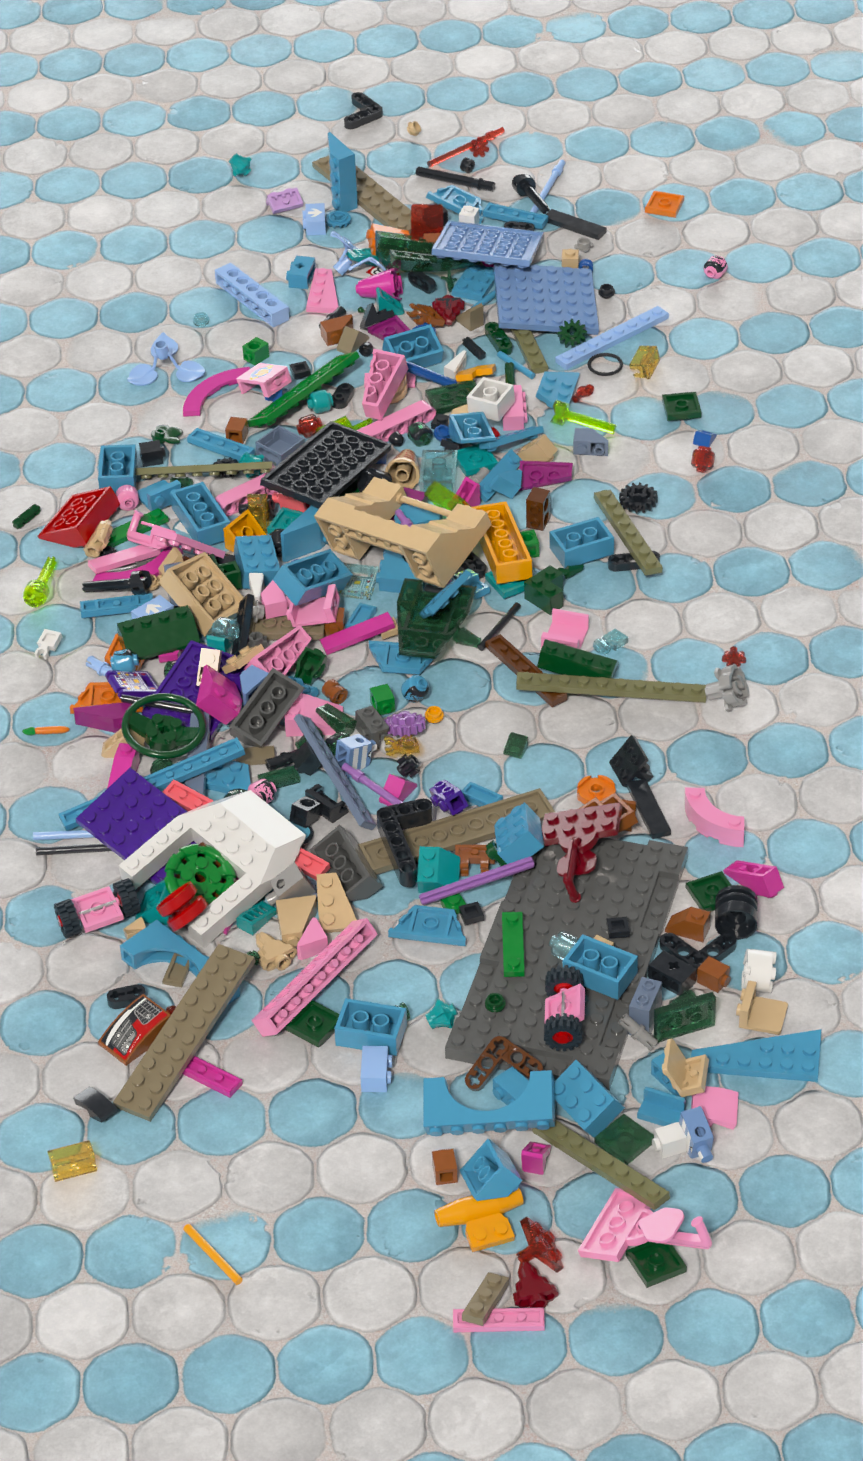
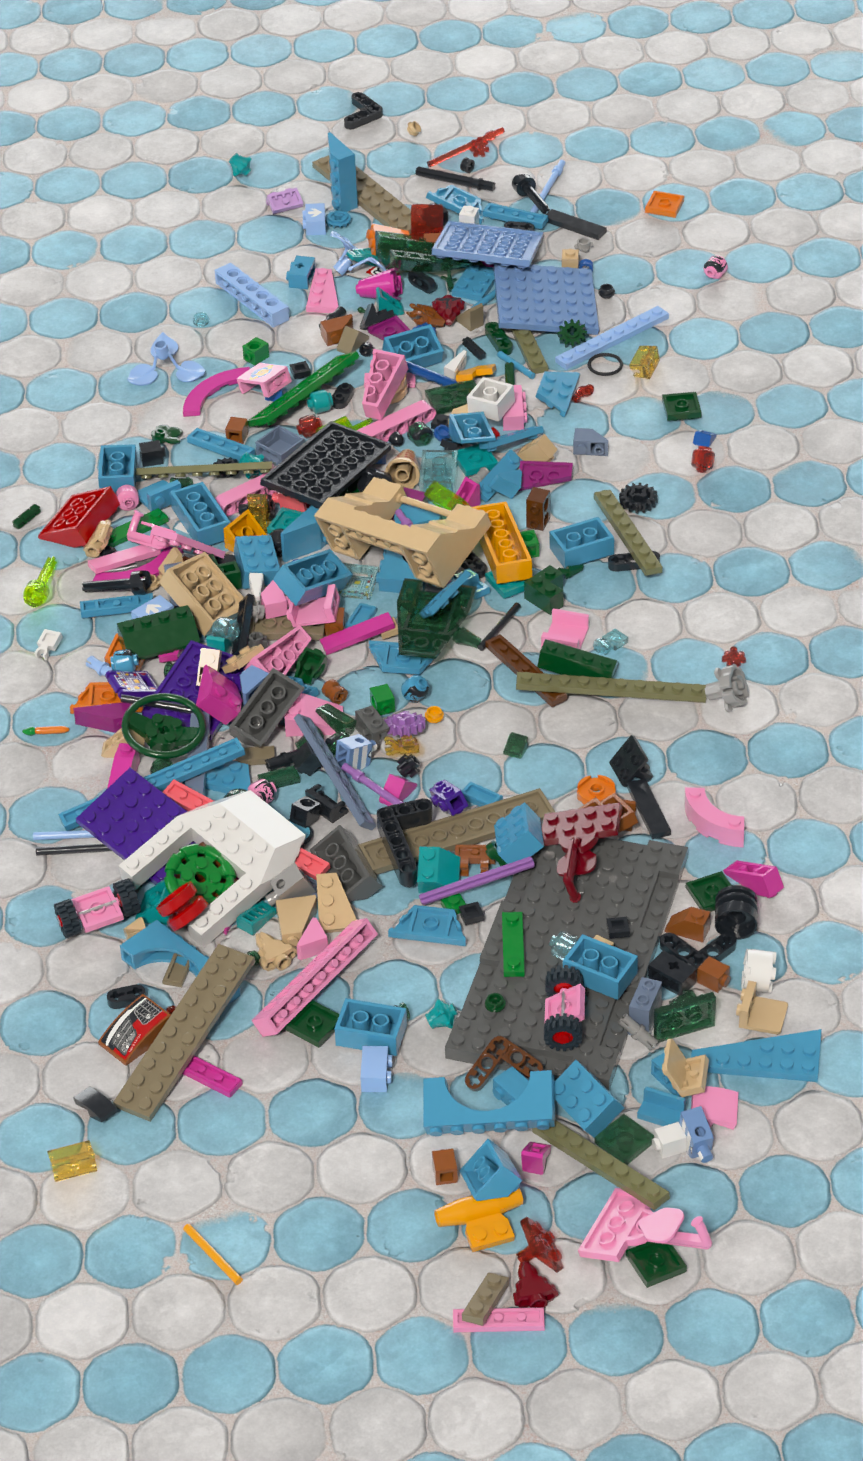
(563, 413): clear neon green piece -> none

